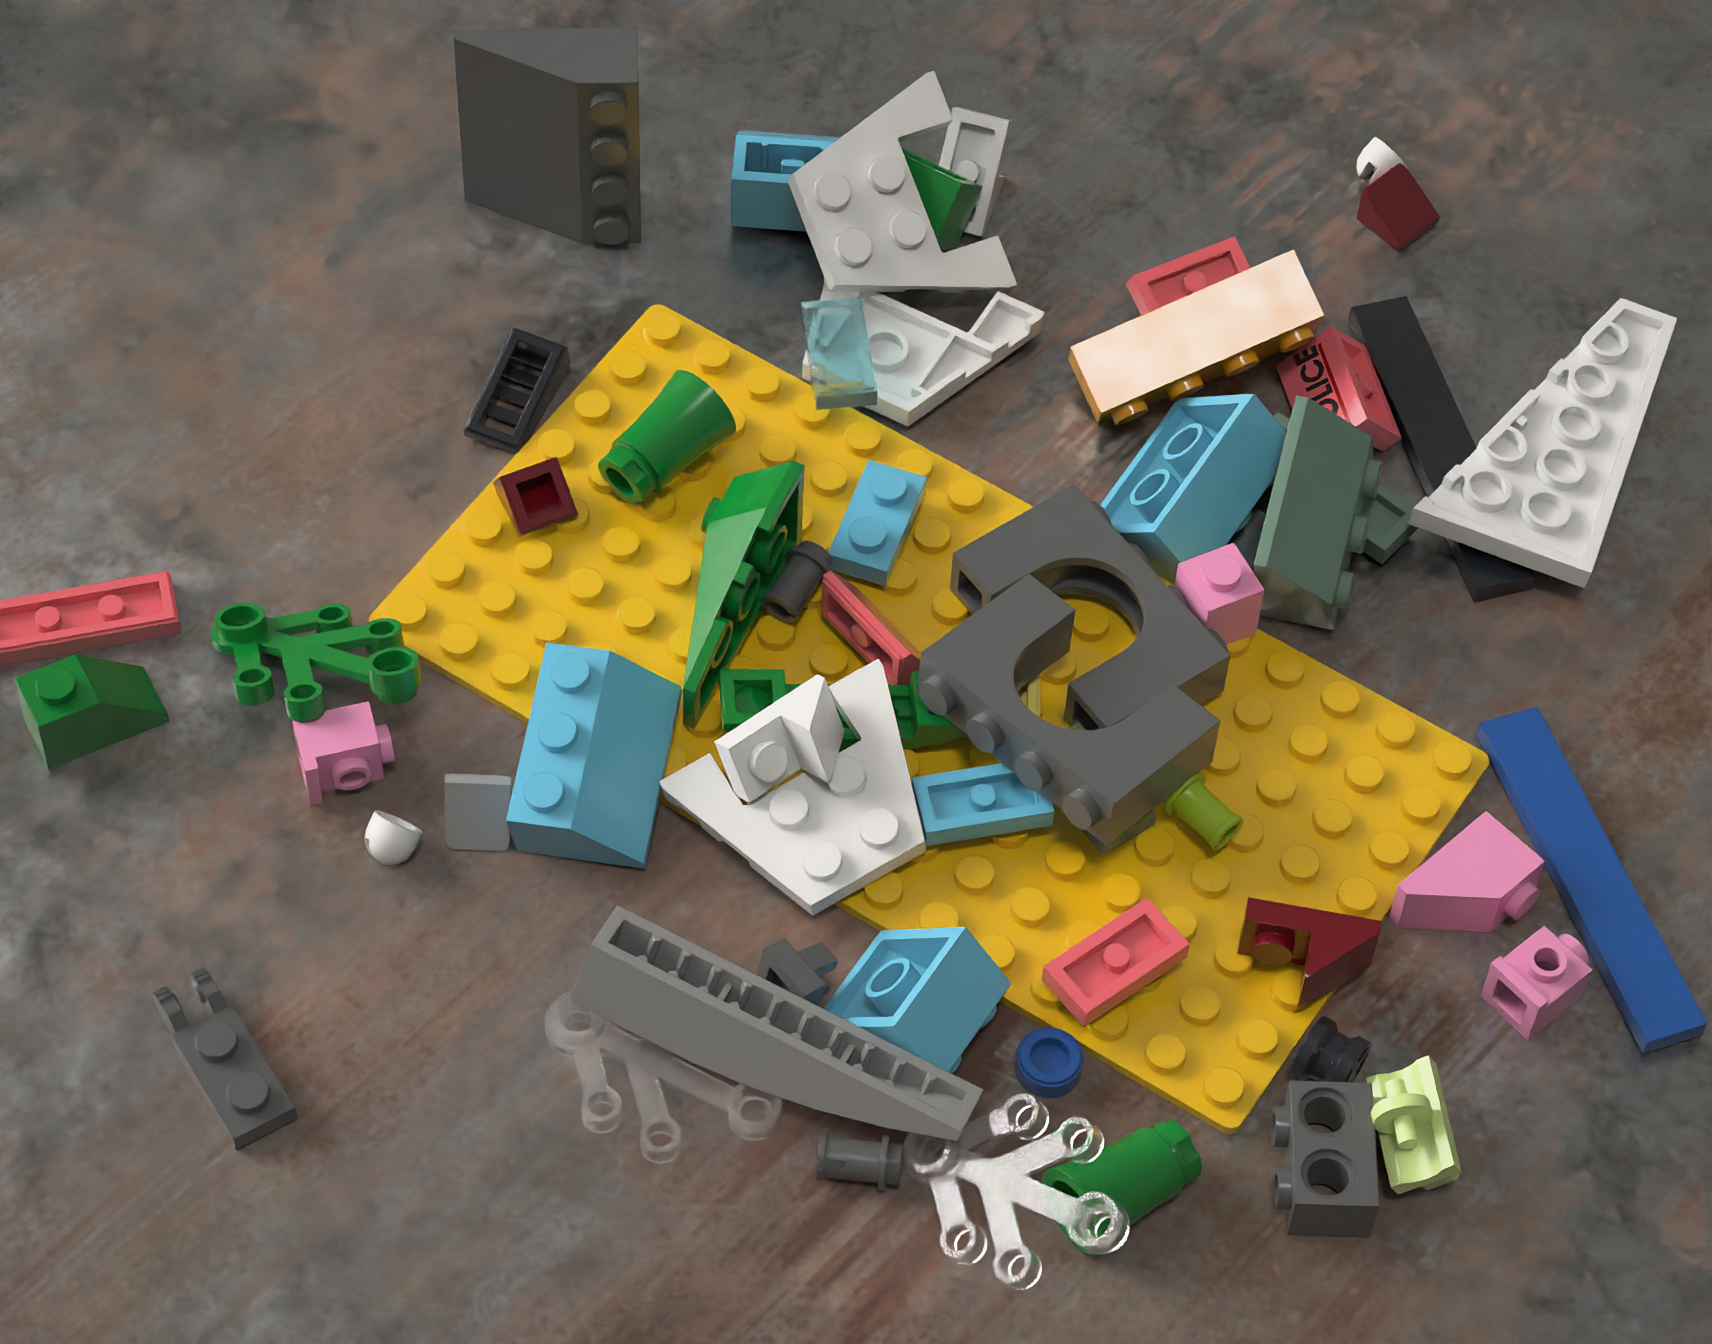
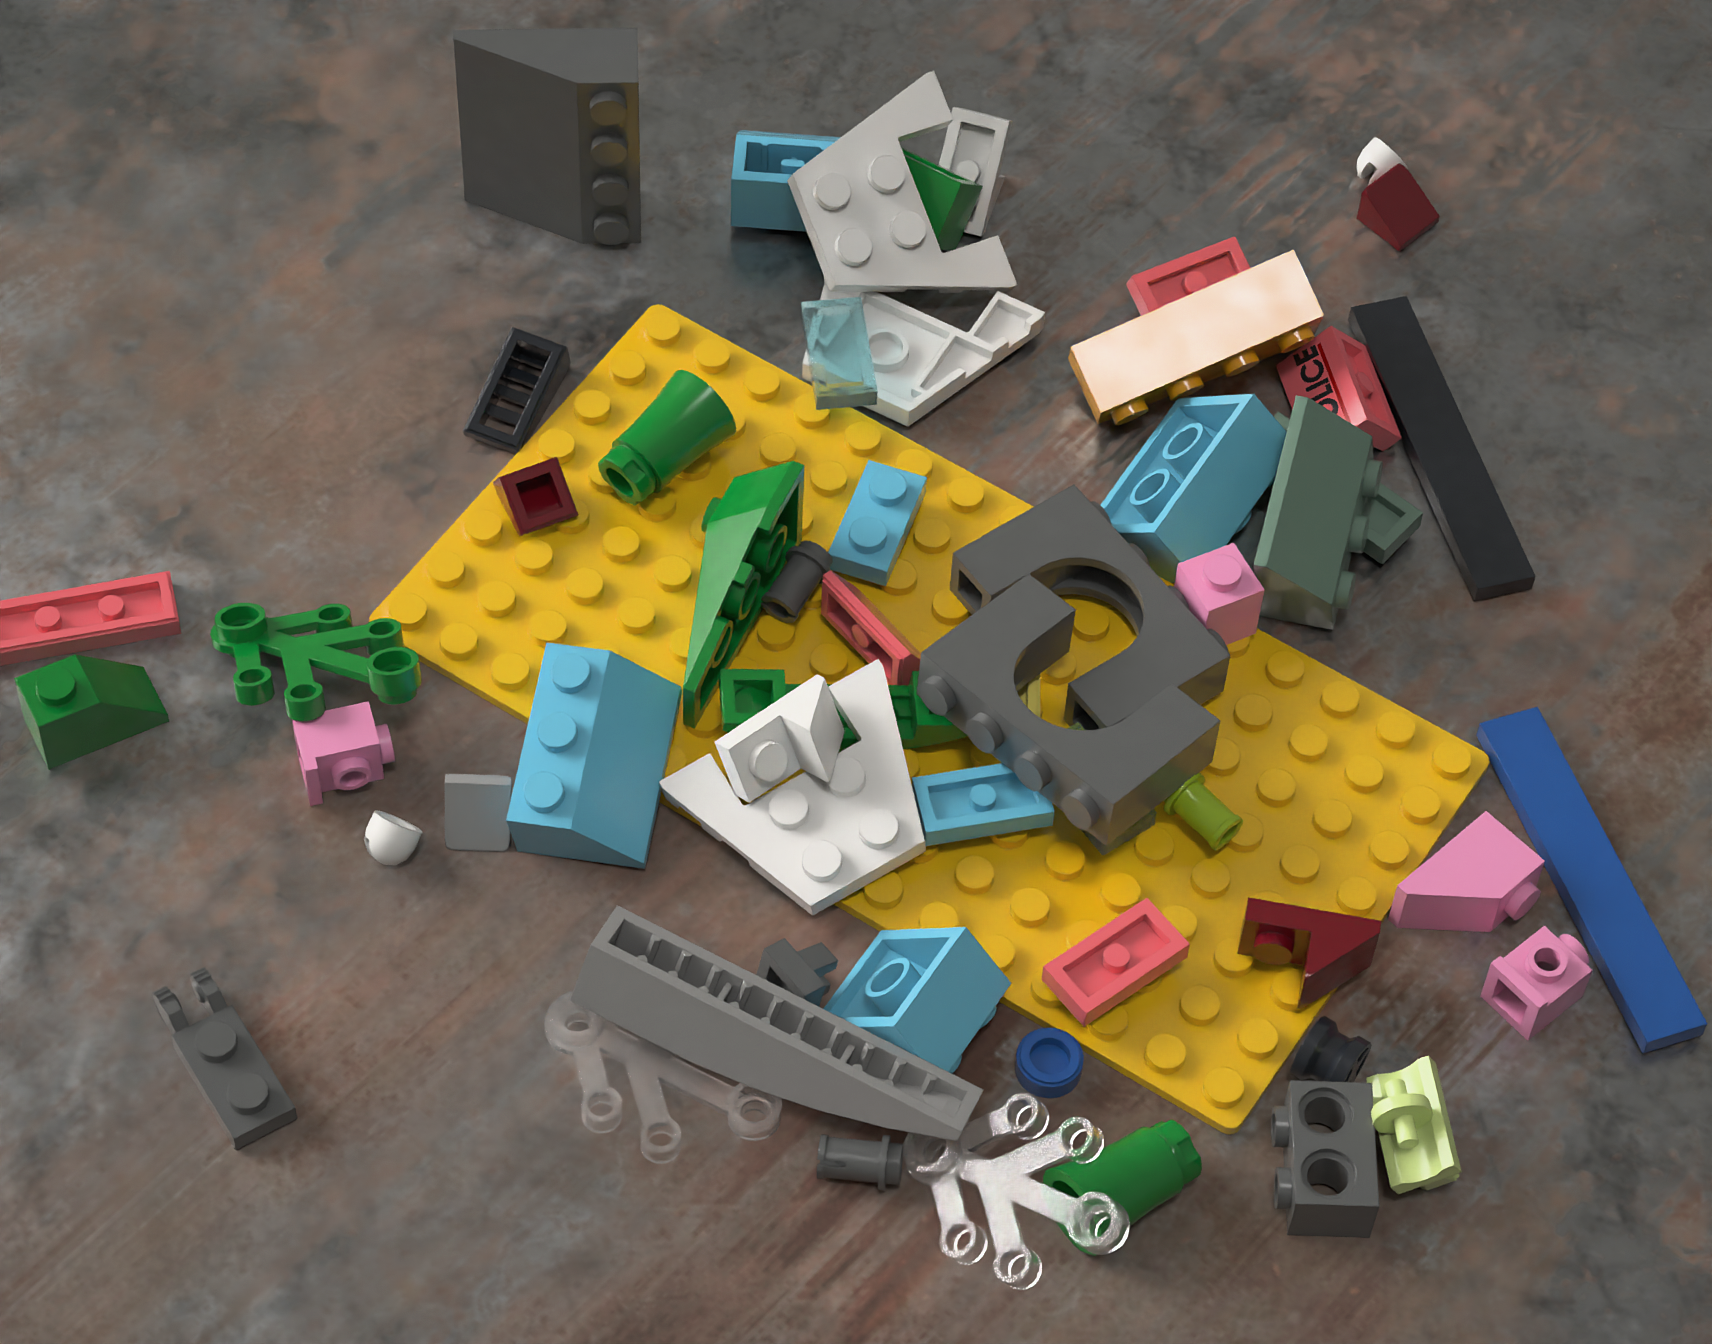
(1557, 459): white wing -> none

